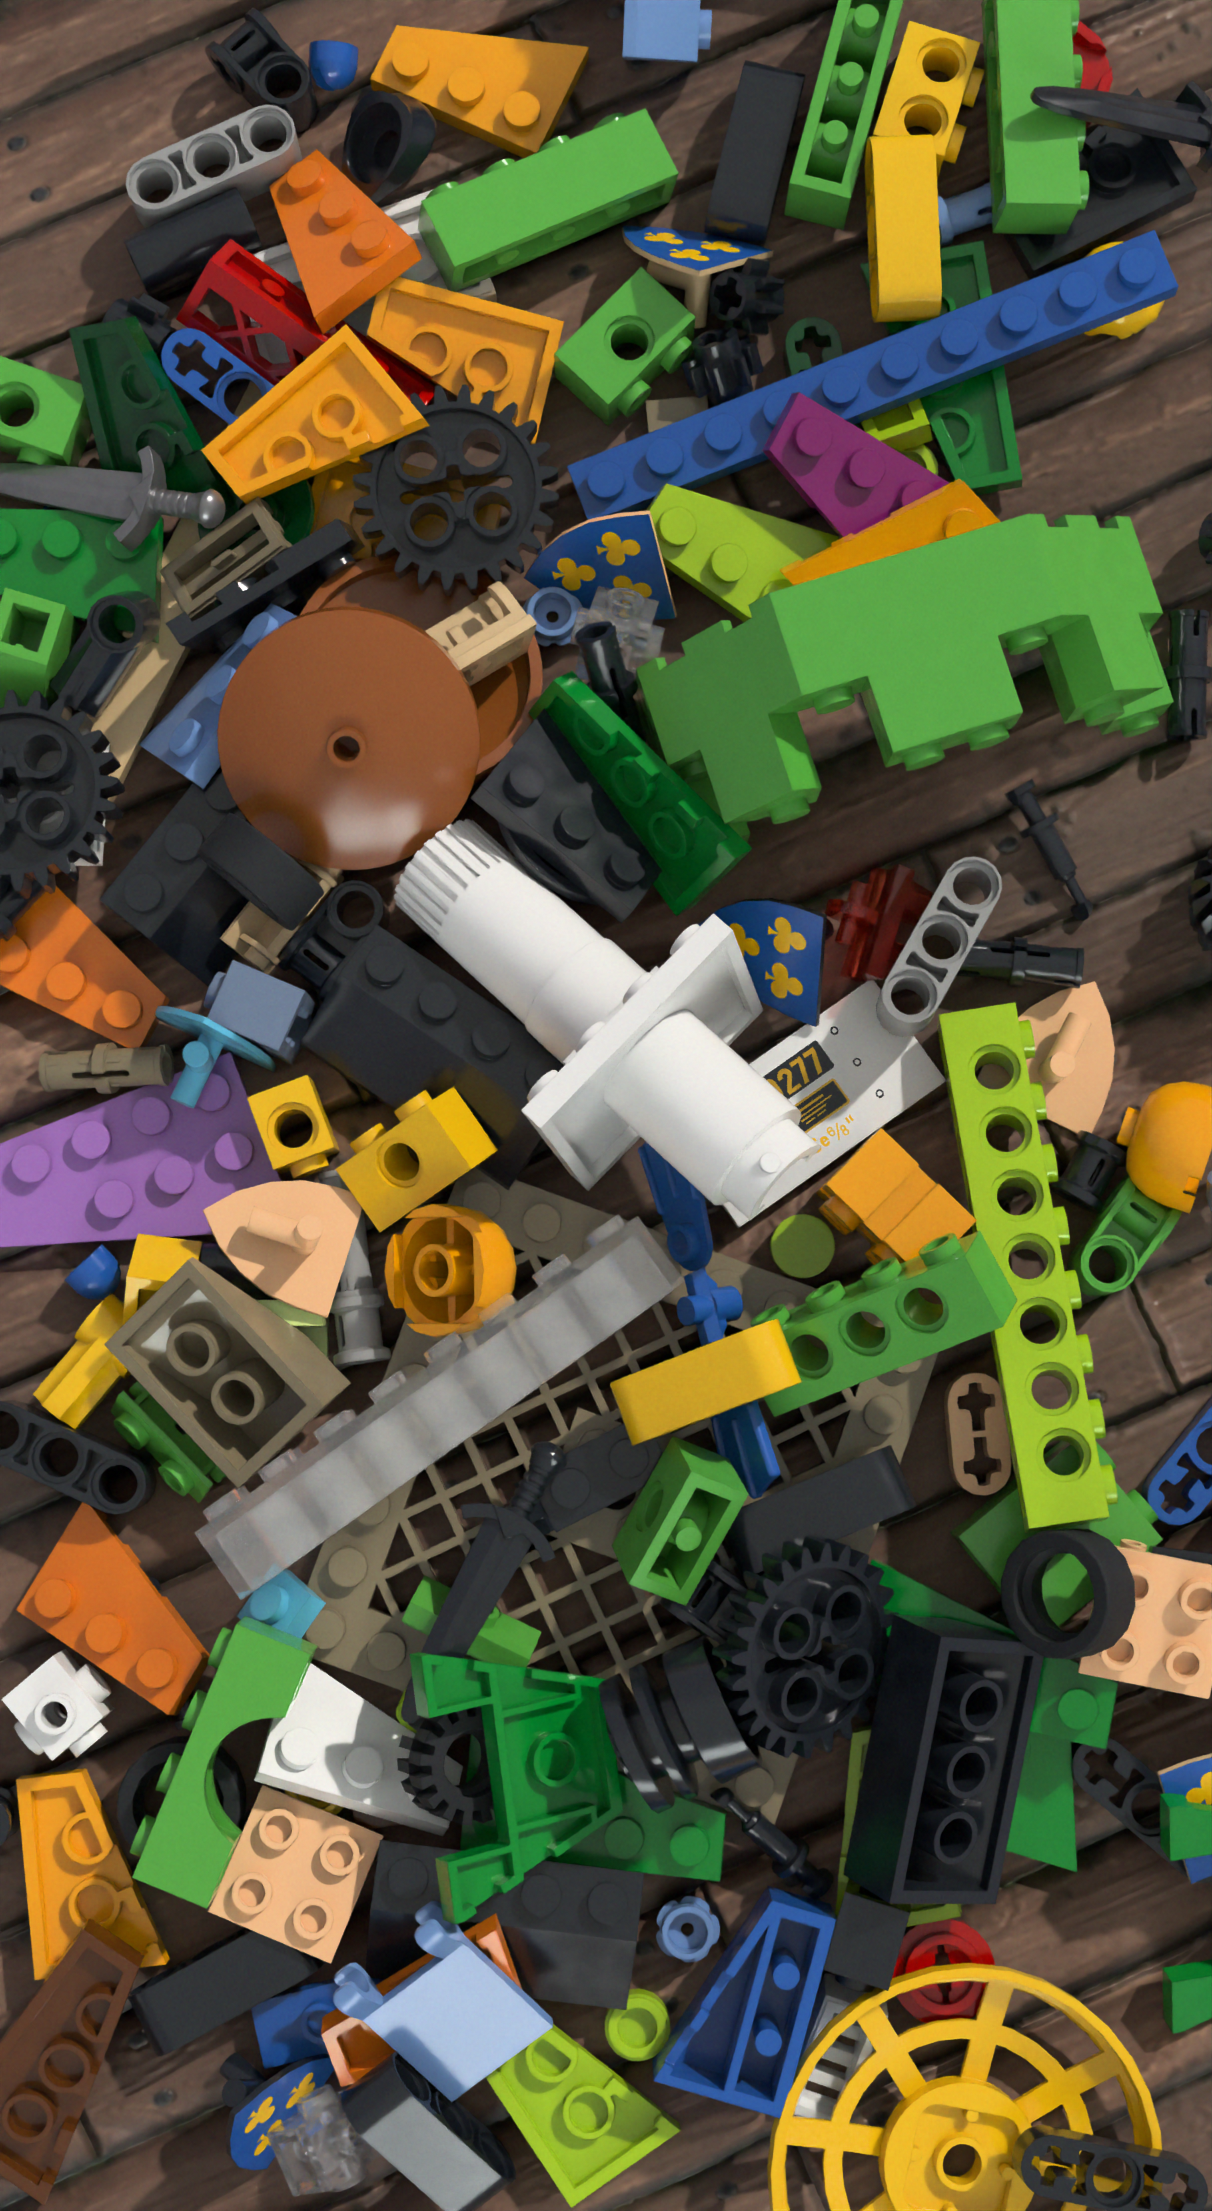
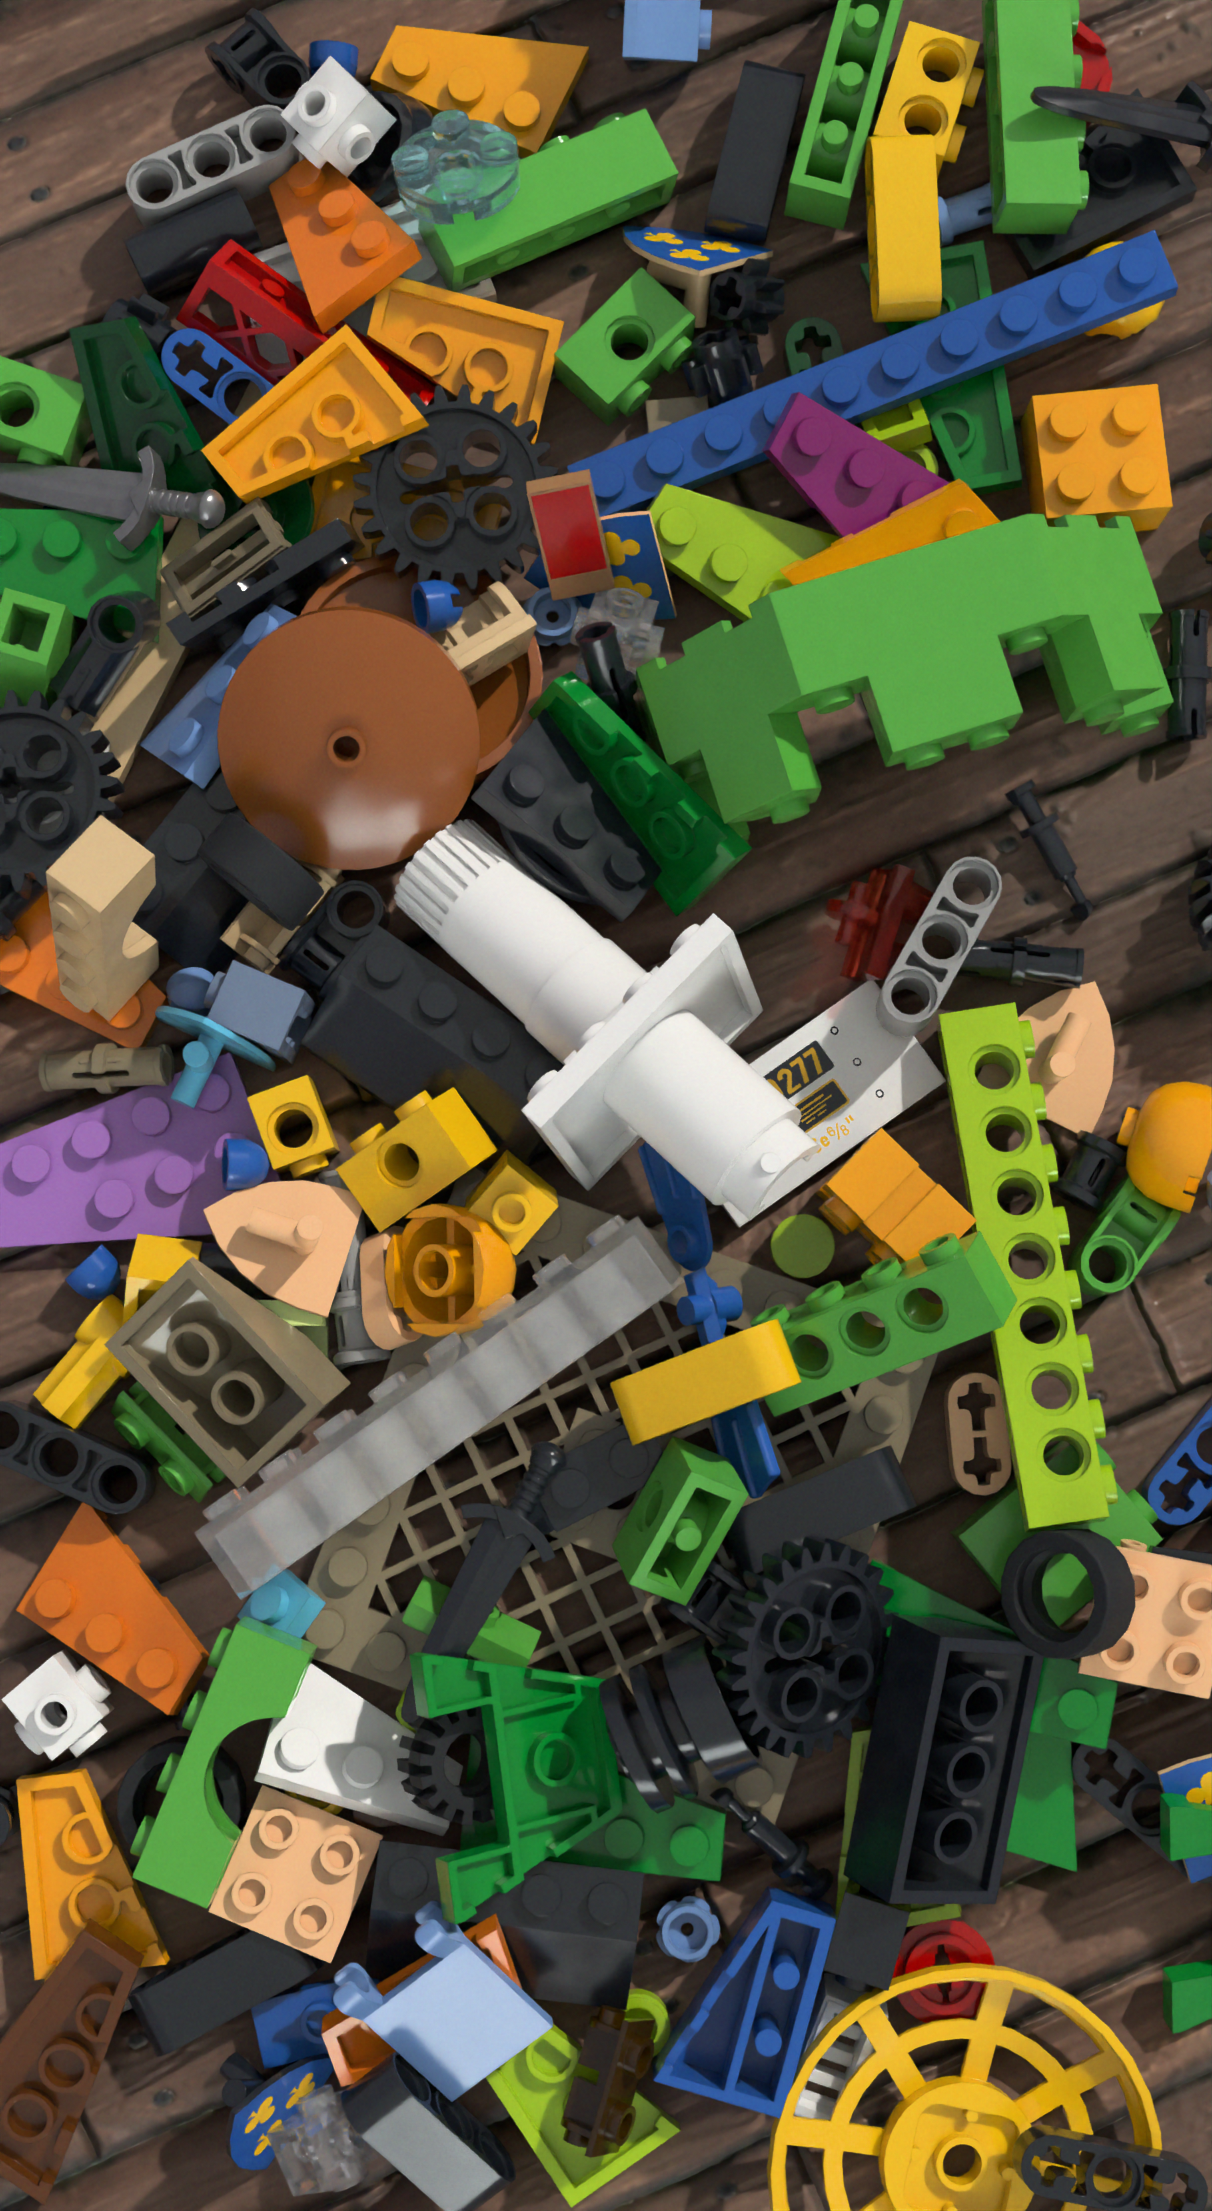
(92, 906): none -> tan arch
(188, 990): none -> medium blue hinge
(243, 1164): none -> blue hinge
(336, 119): none -> white brick
(382, 1321): none -> light nougat beam
(434, 606): none -> blue hinge
(457, 169): none -> clear light blue plate
(513, 1200): none -> yellow brick
(570, 534): none -> red tile
(602, 2111): none -> dark brown hinge
(782, 952): blue shield -> none
(1098, 455): none -> light orange brick

